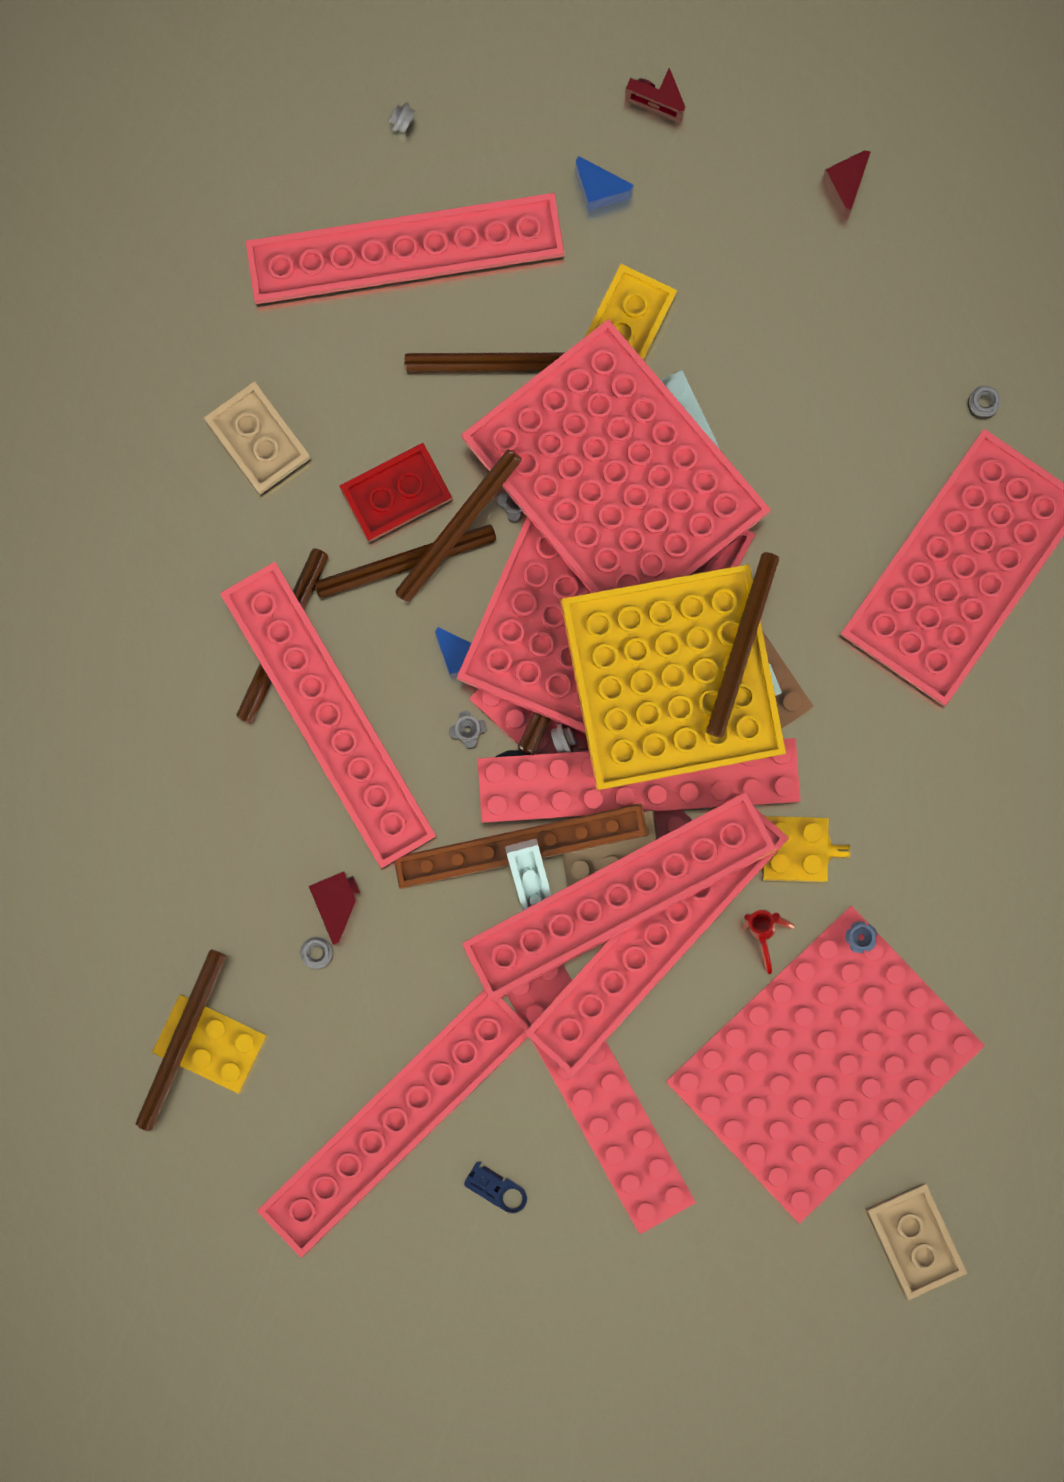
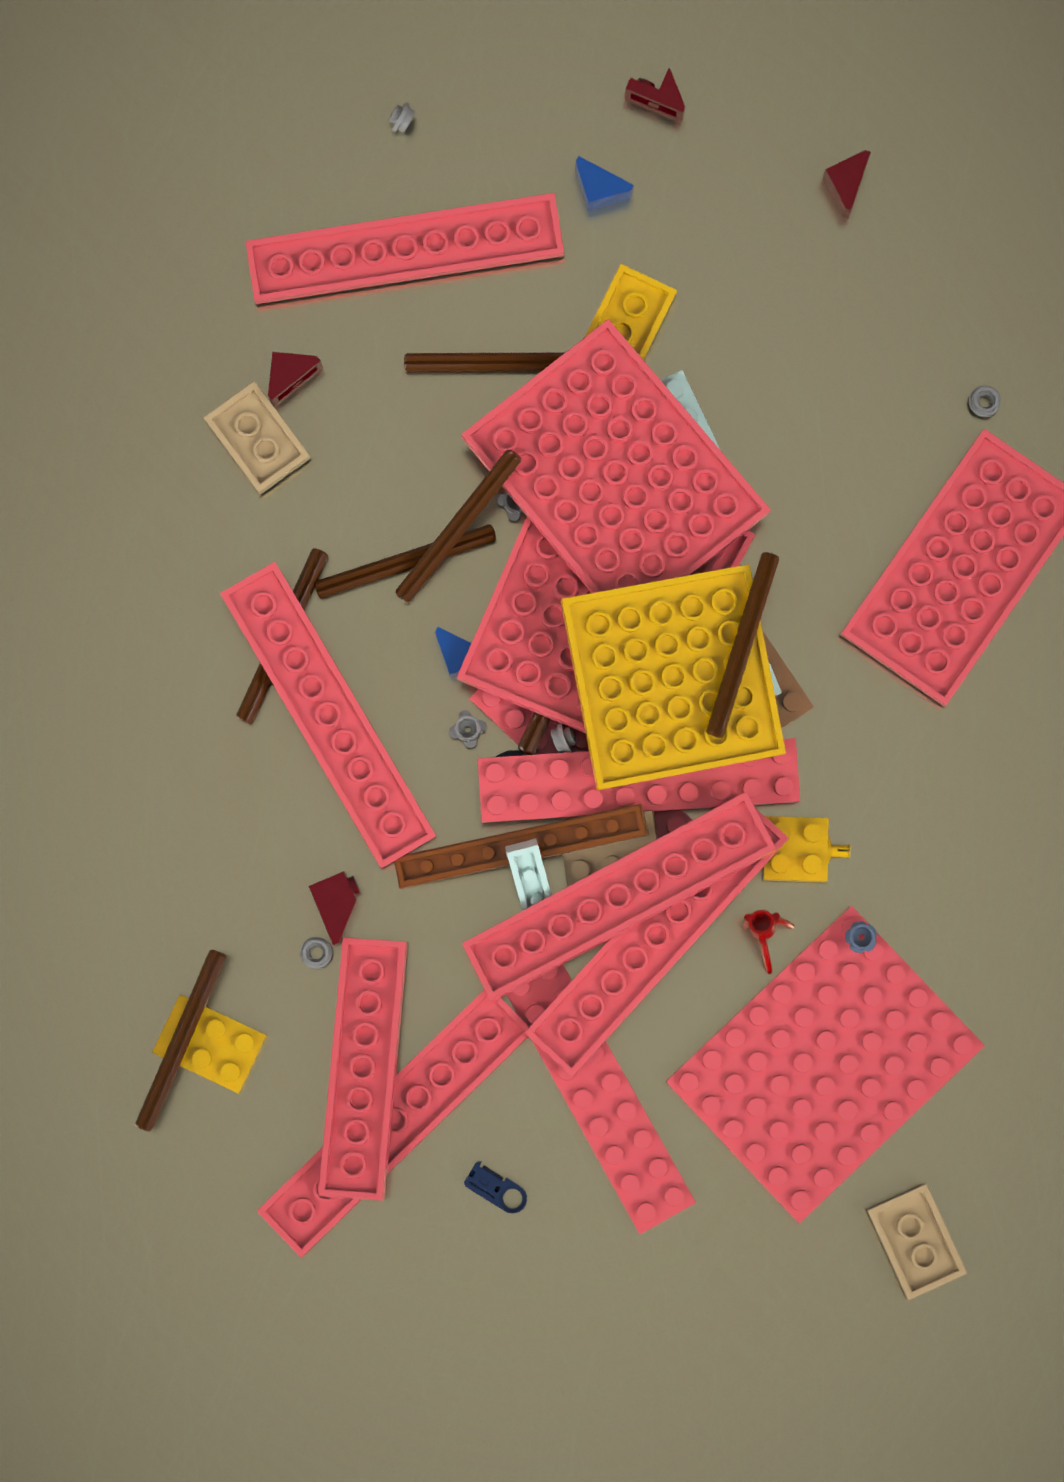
(289, 373): none -> dark red slope
(363, 1069): none -> coral plate
(396, 492): red plate -> none

